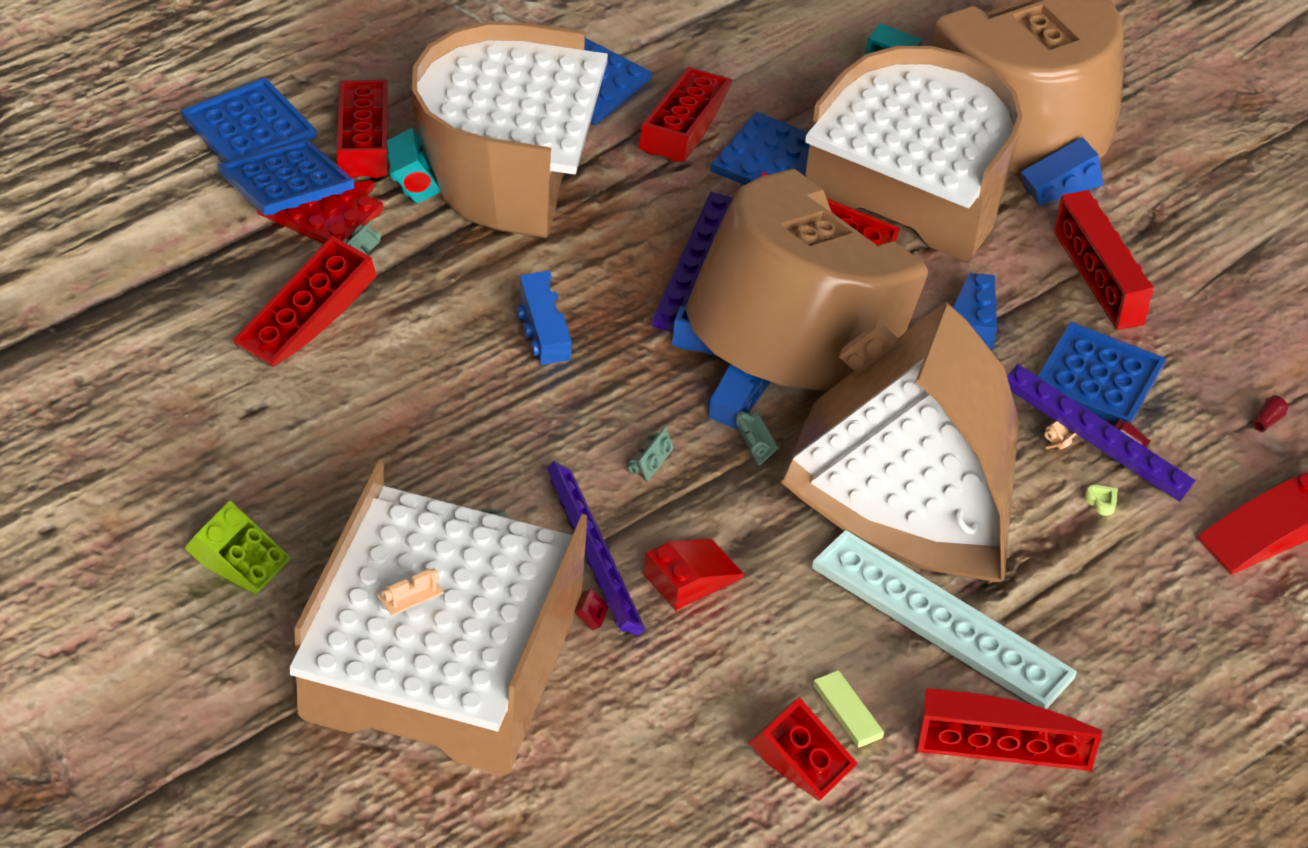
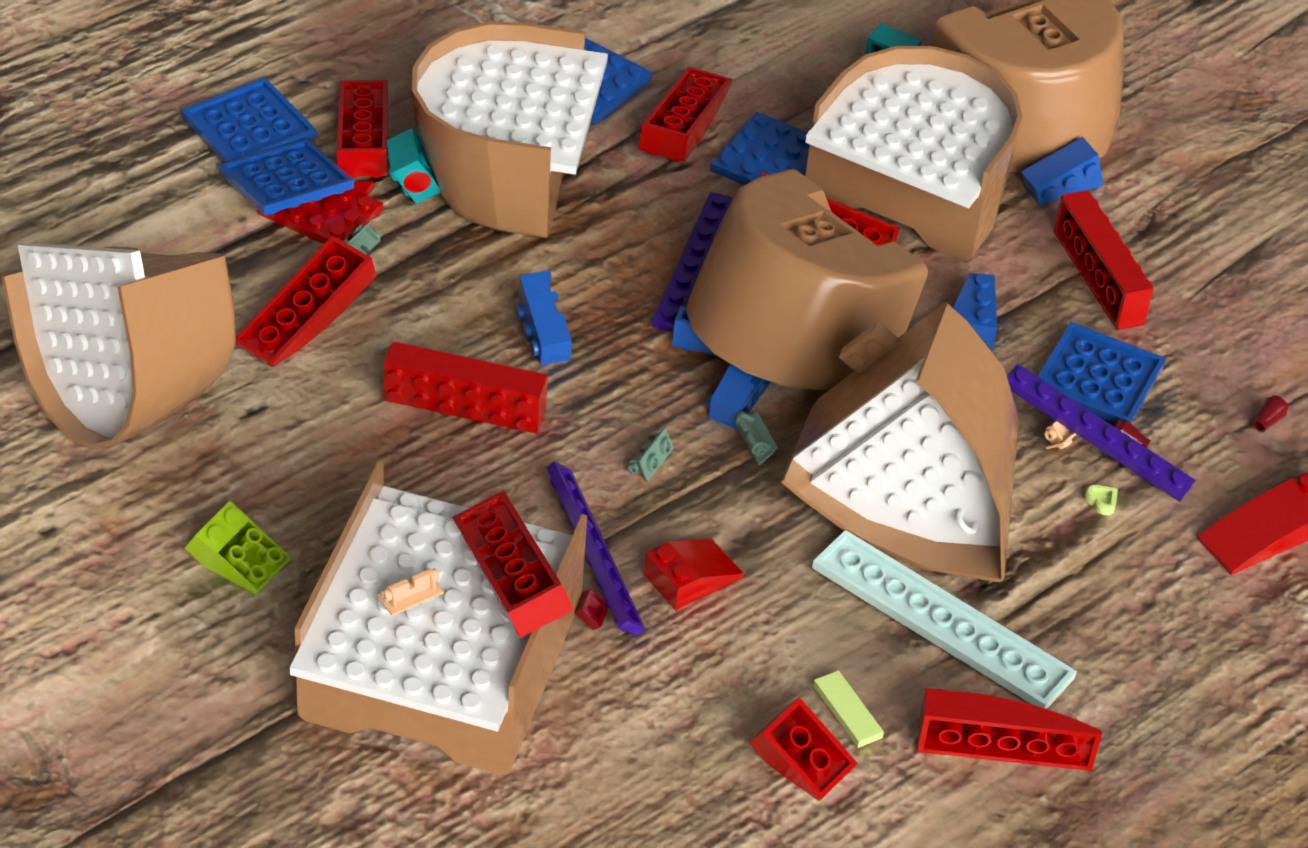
(118, 334): none -> piece
(465, 387): none -> red brick
(513, 564): none -> red slope

